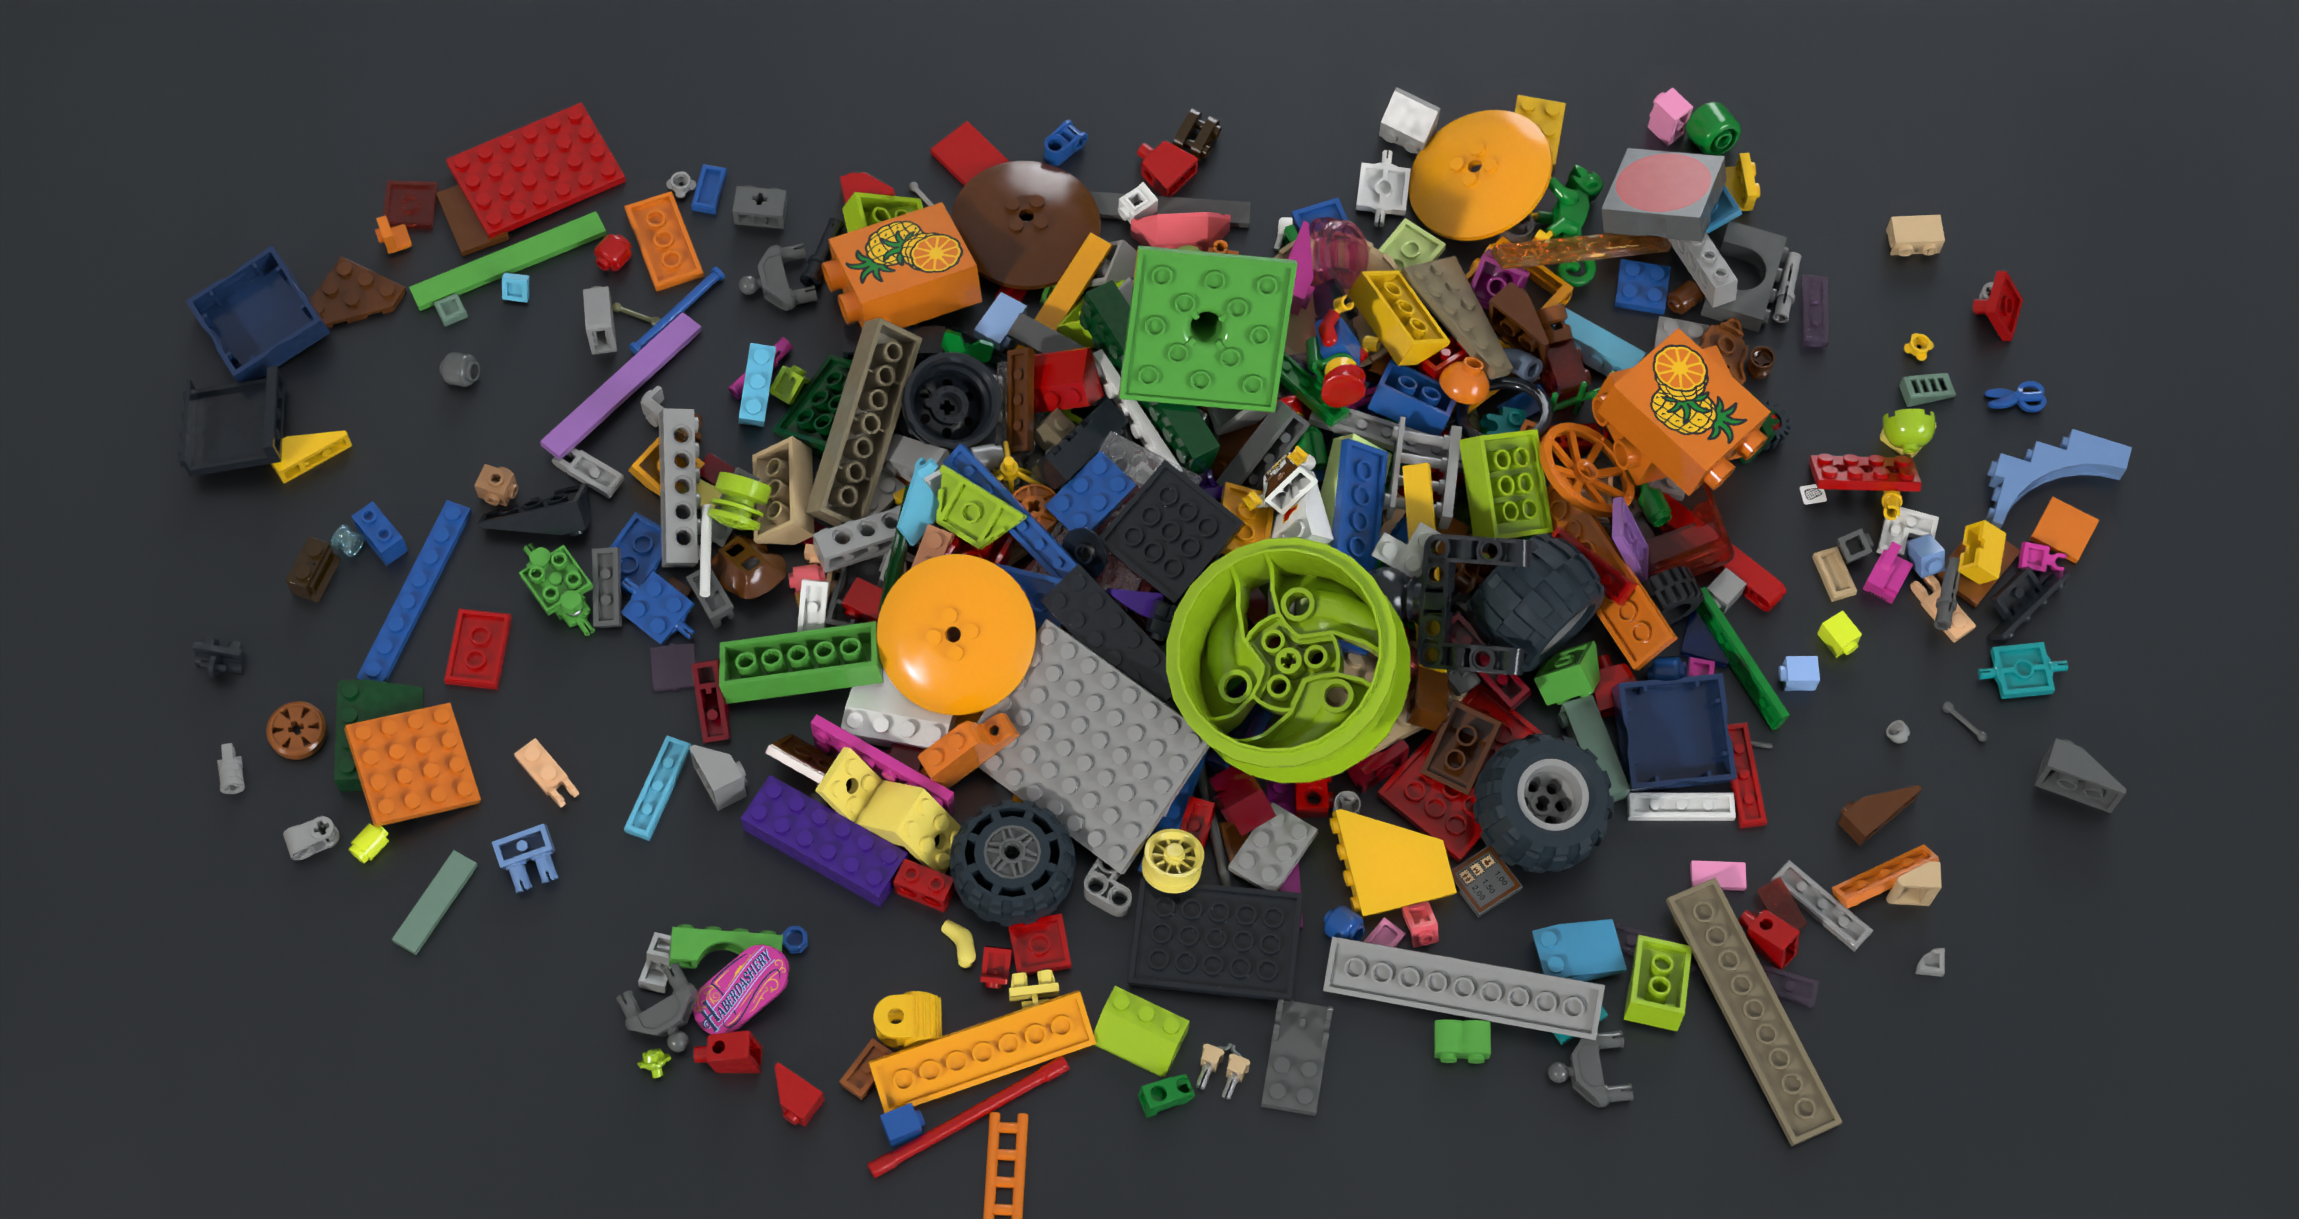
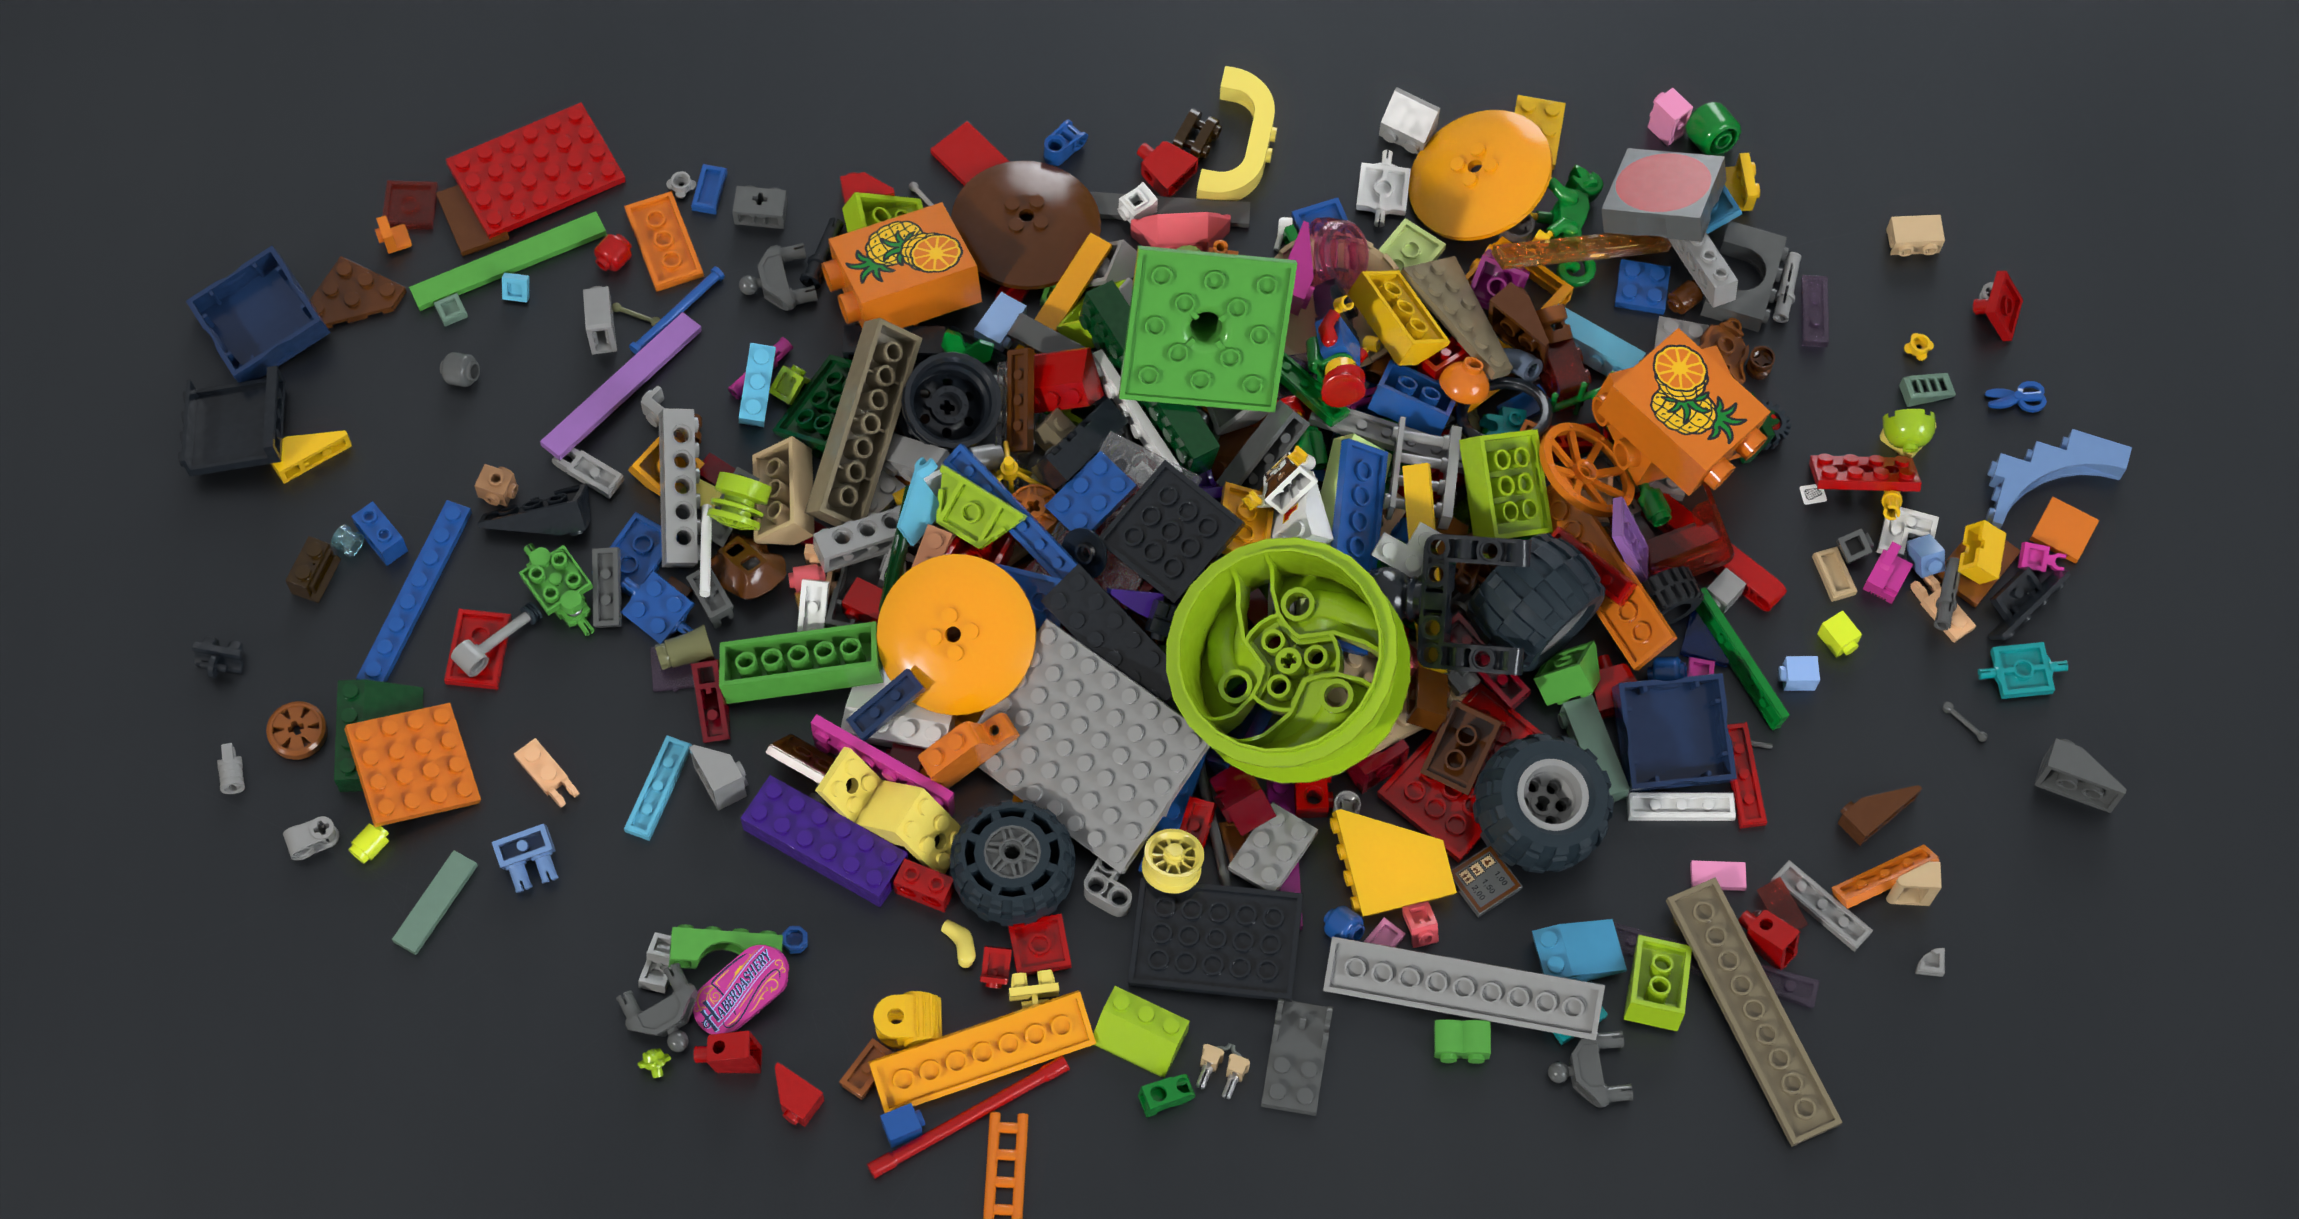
(472, 657): none -> light grey piece
(685, 649): none -> olive plant
(886, 704): none -> dark blue plate
(1236, 184): none -> light yellow arch
(1901, 729): light grey hinge -> none

